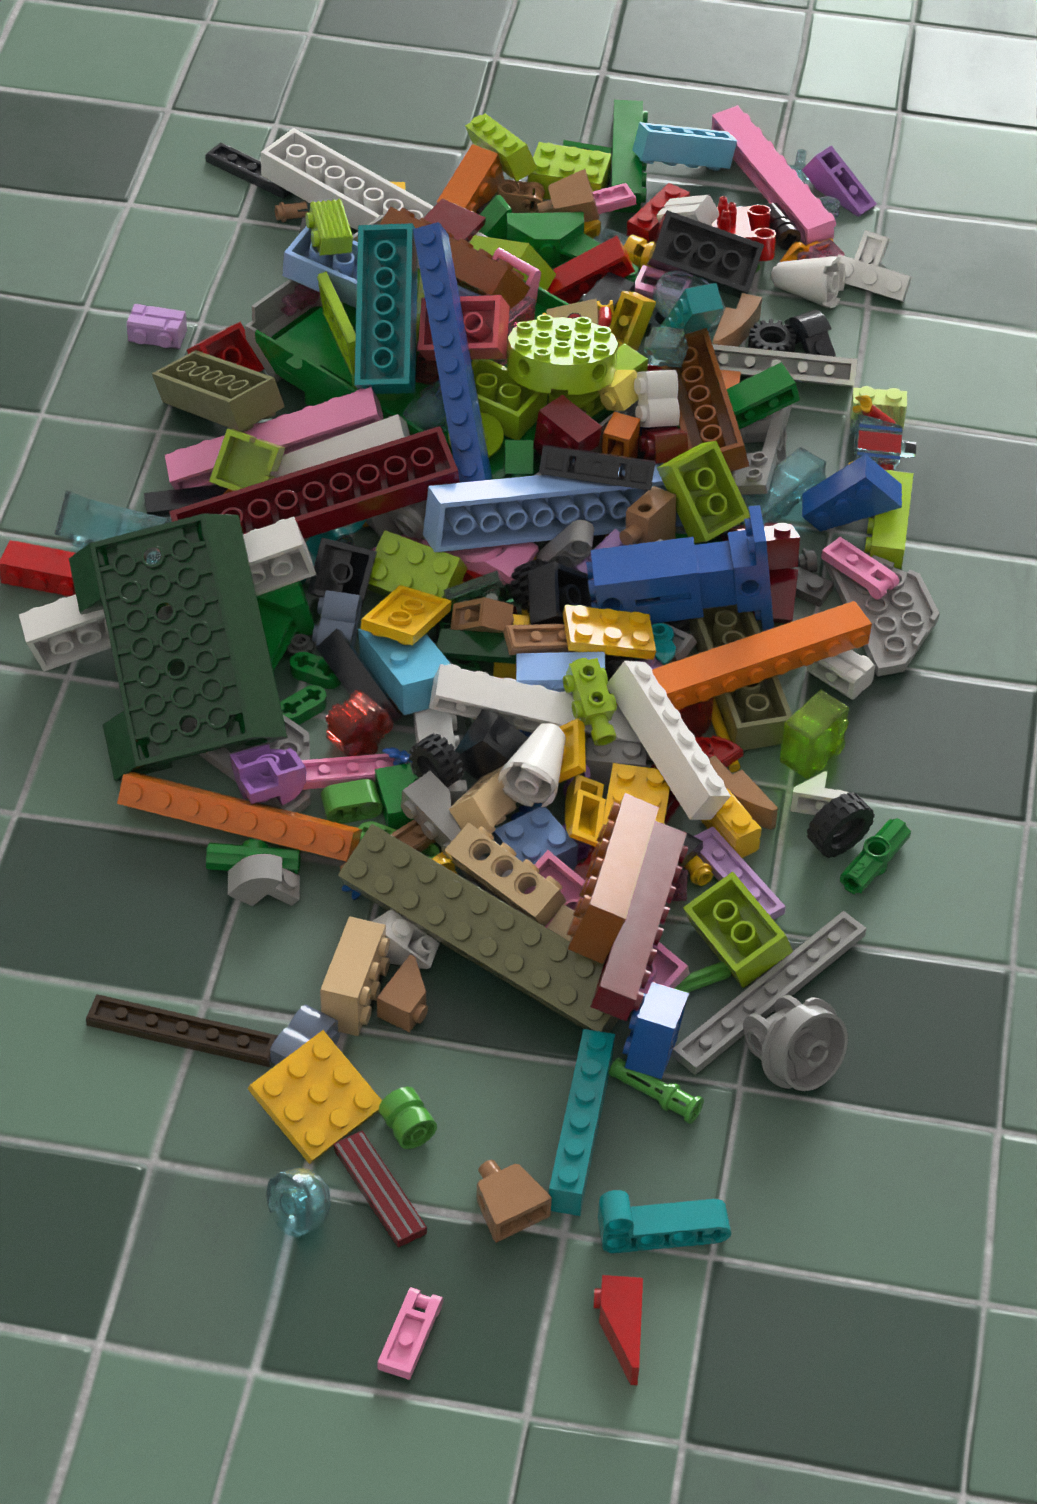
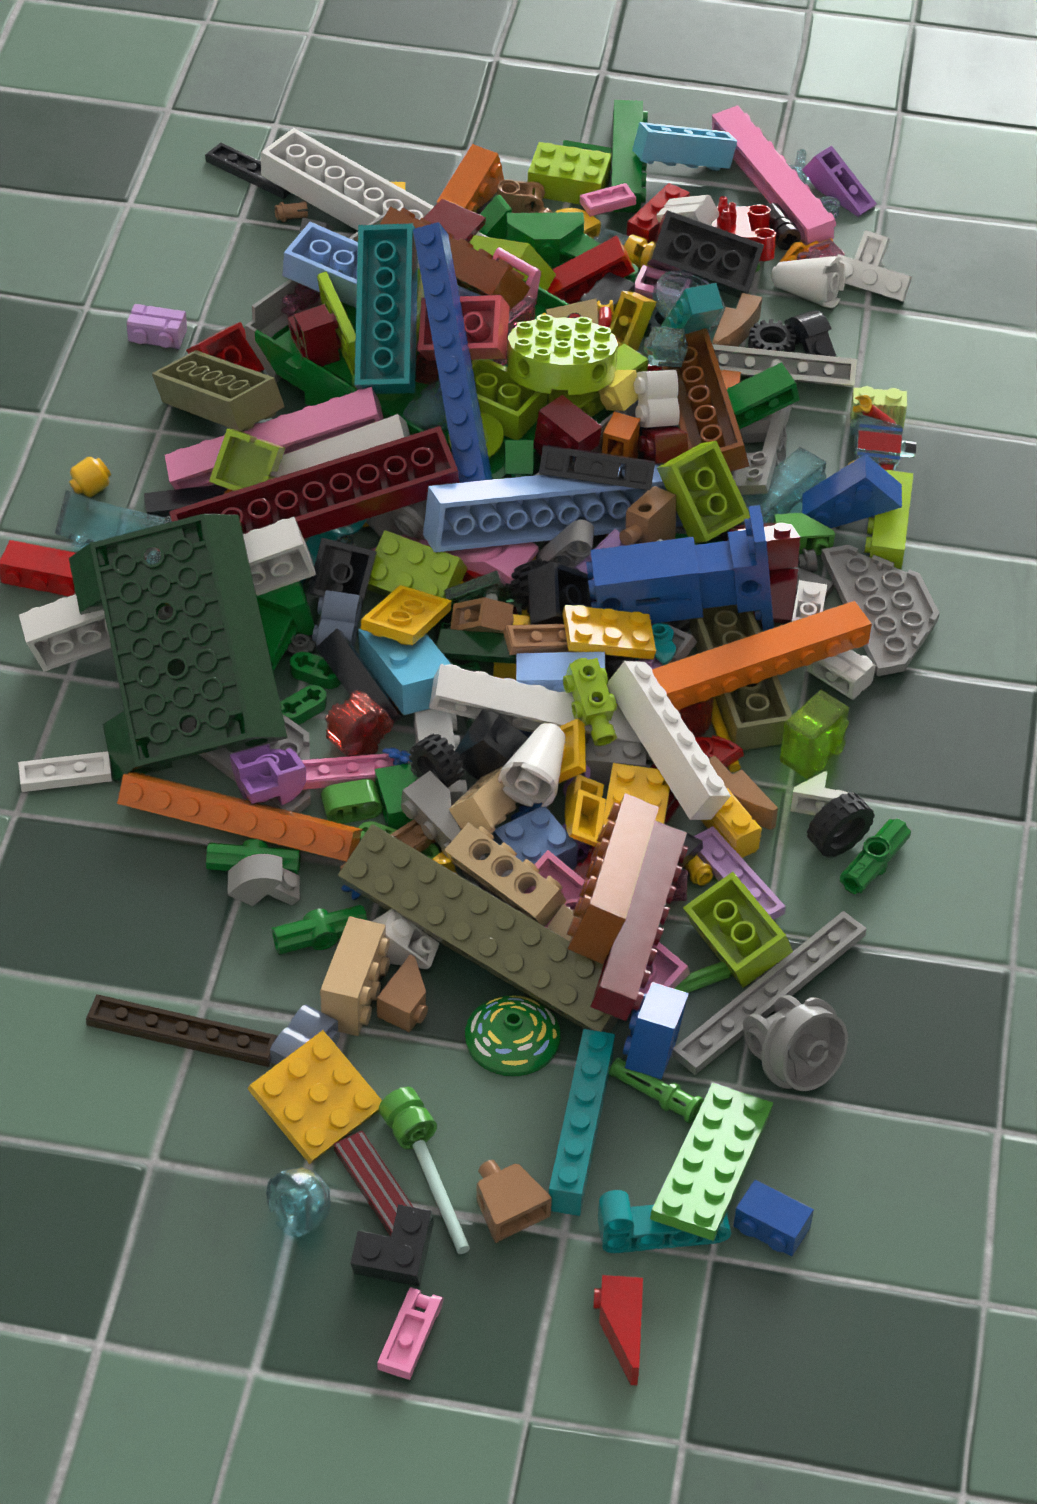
(64, 771): none -> white plate
(89, 477): none -> yellow head
(316, 335): none -> dark red brick
(316, 929): none -> green piece
(329, 227): lime brick -> none
(399, 1256): none -> black brick
(441, 1197): none -> light aqua bar
(511, 1047): none -> green dish
(512, 151): lime brick -> none
(571, 195): medium nougat torso -> none
(712, 1161): none -> plate
(773, 1218): none -> blue brick
(809, 599): none -> white slope
(811, 532): none -> bright green slope
(860, 567): bright pink plate -> none

